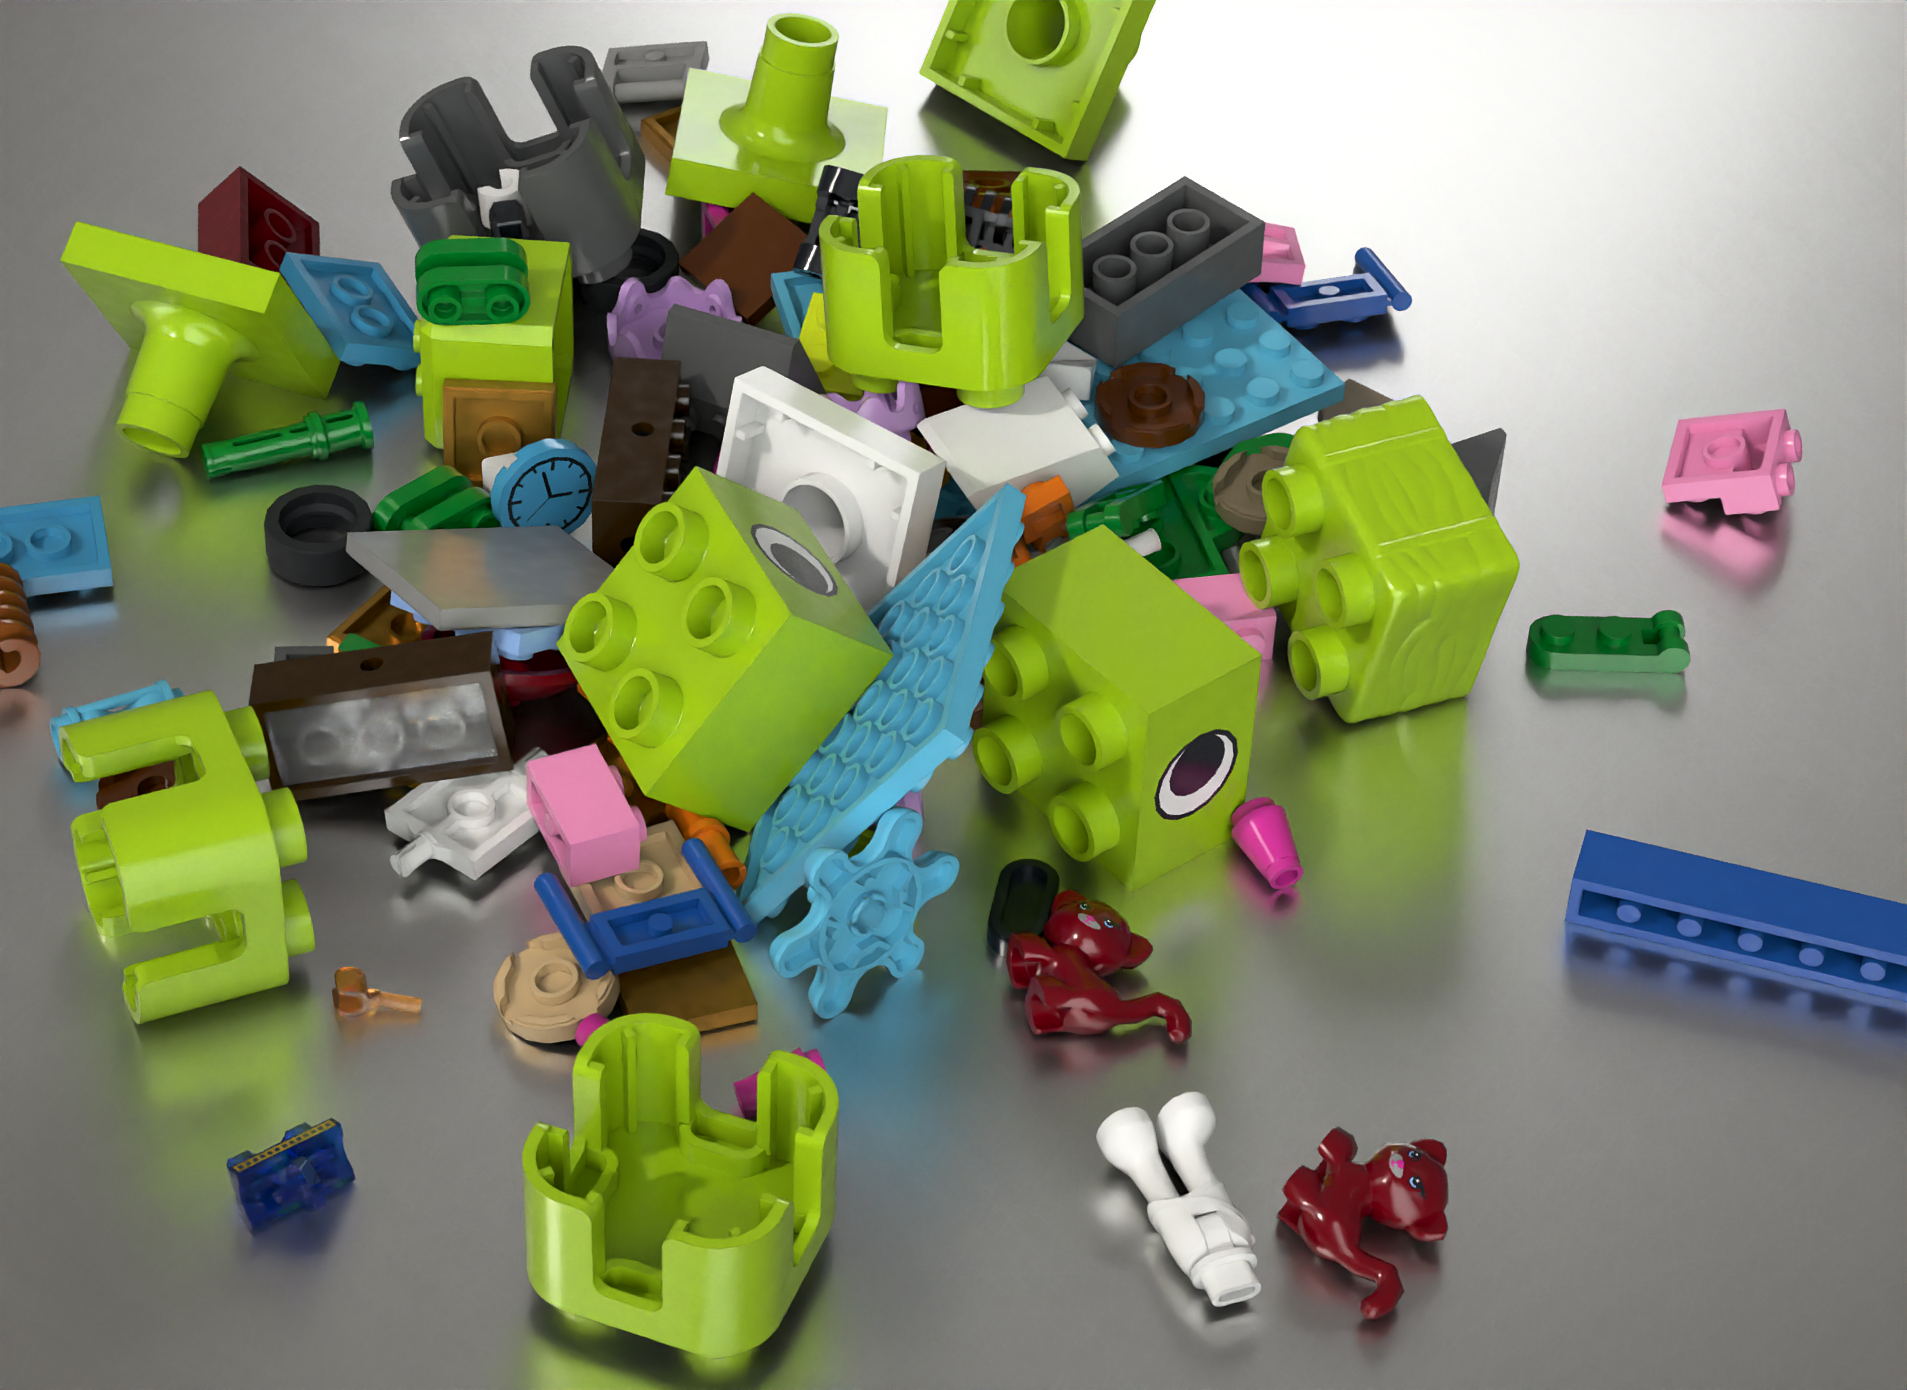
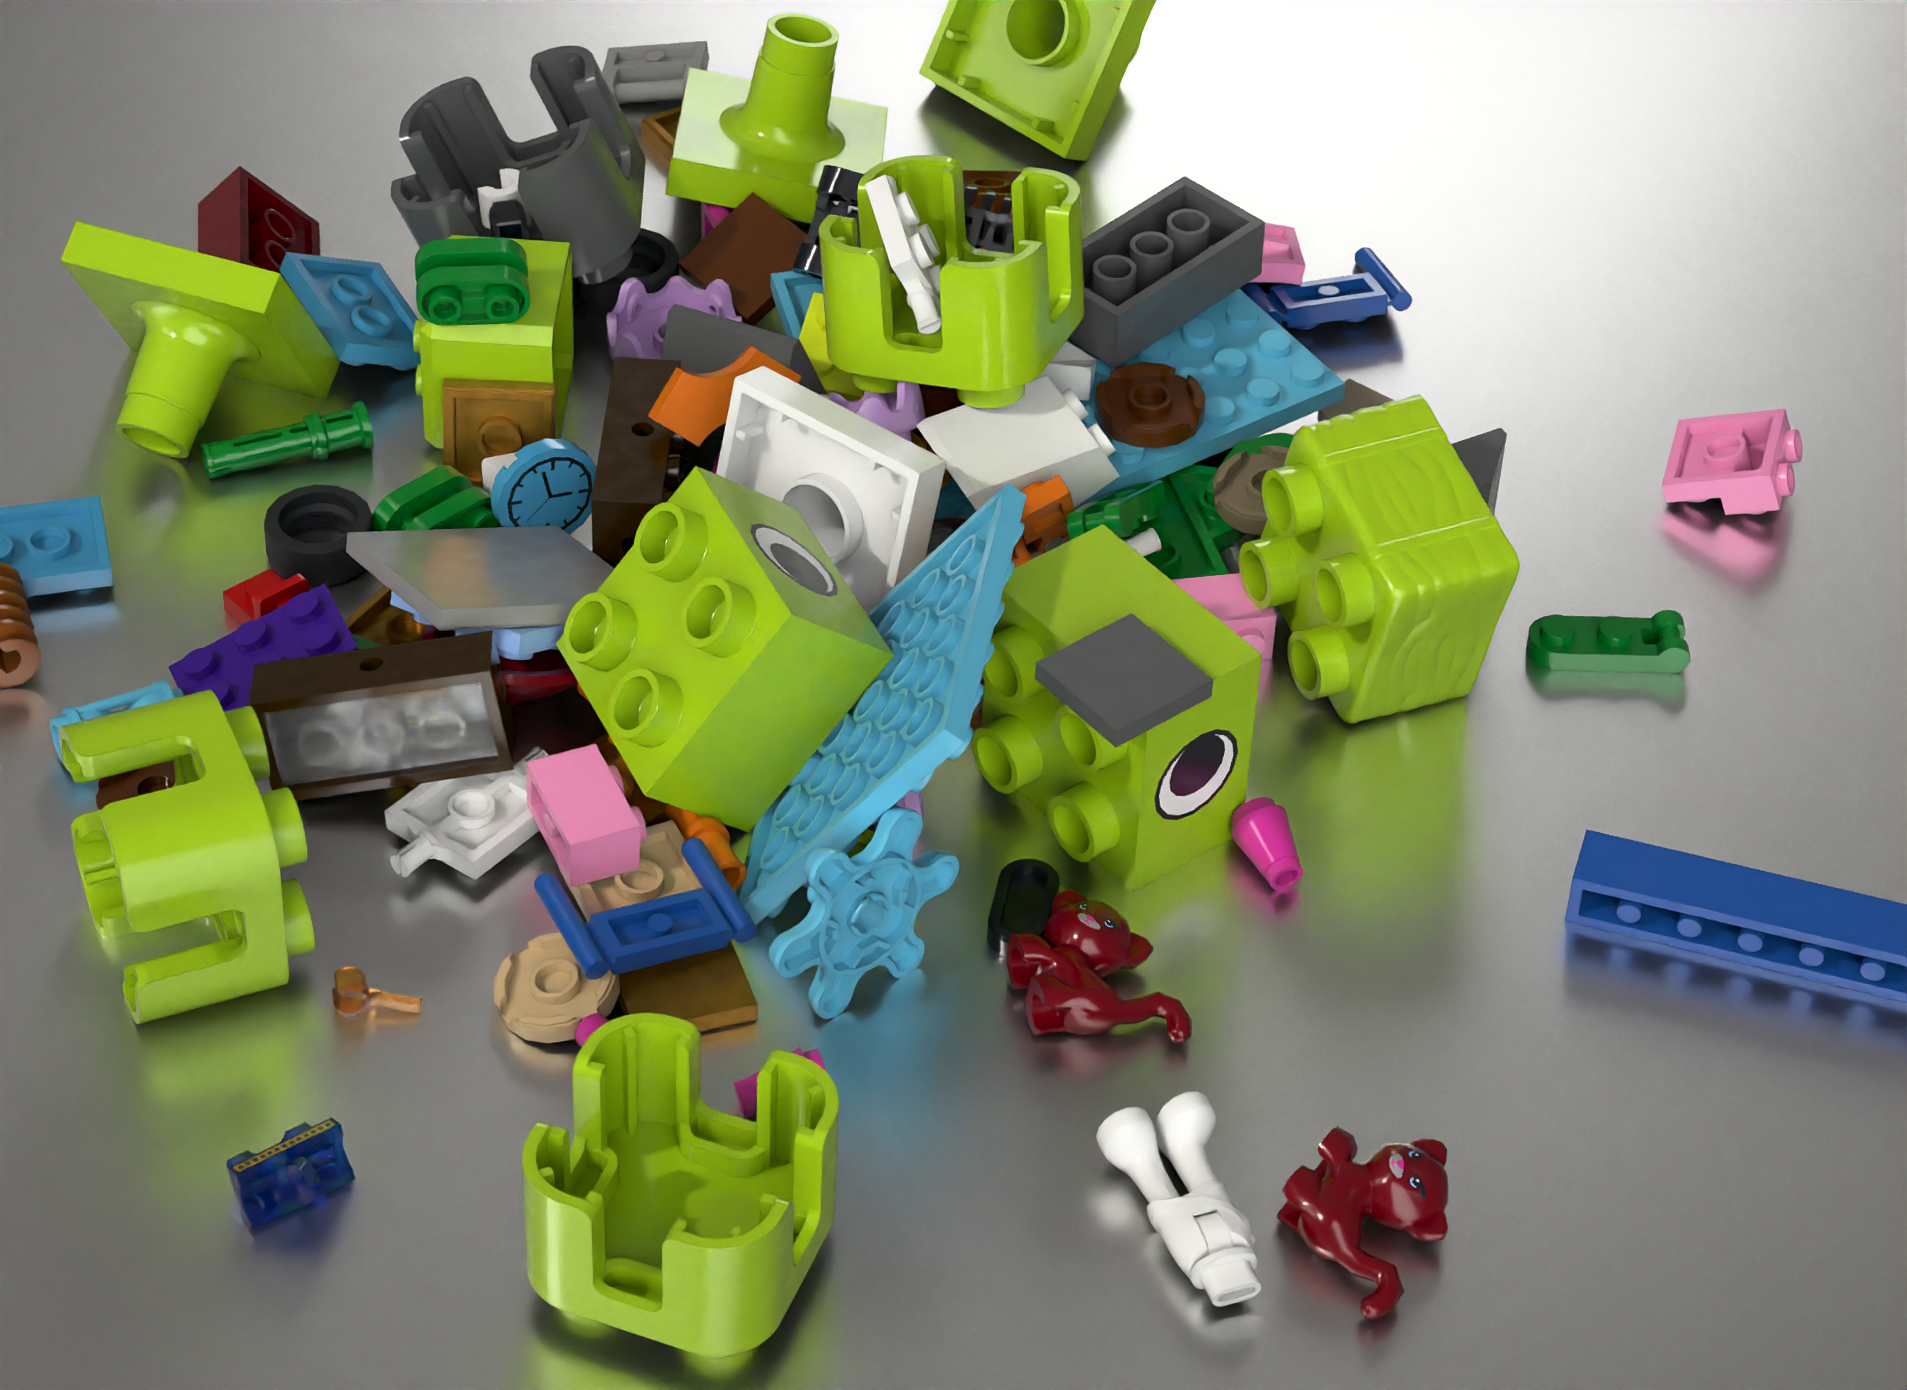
(262, 595): none -> red bracket
(299, 629): none -> dark purple plate
(700, 401): none -> orange tile
(908, 250): none -> white plate
(1123, 679): none -> dark grey tile

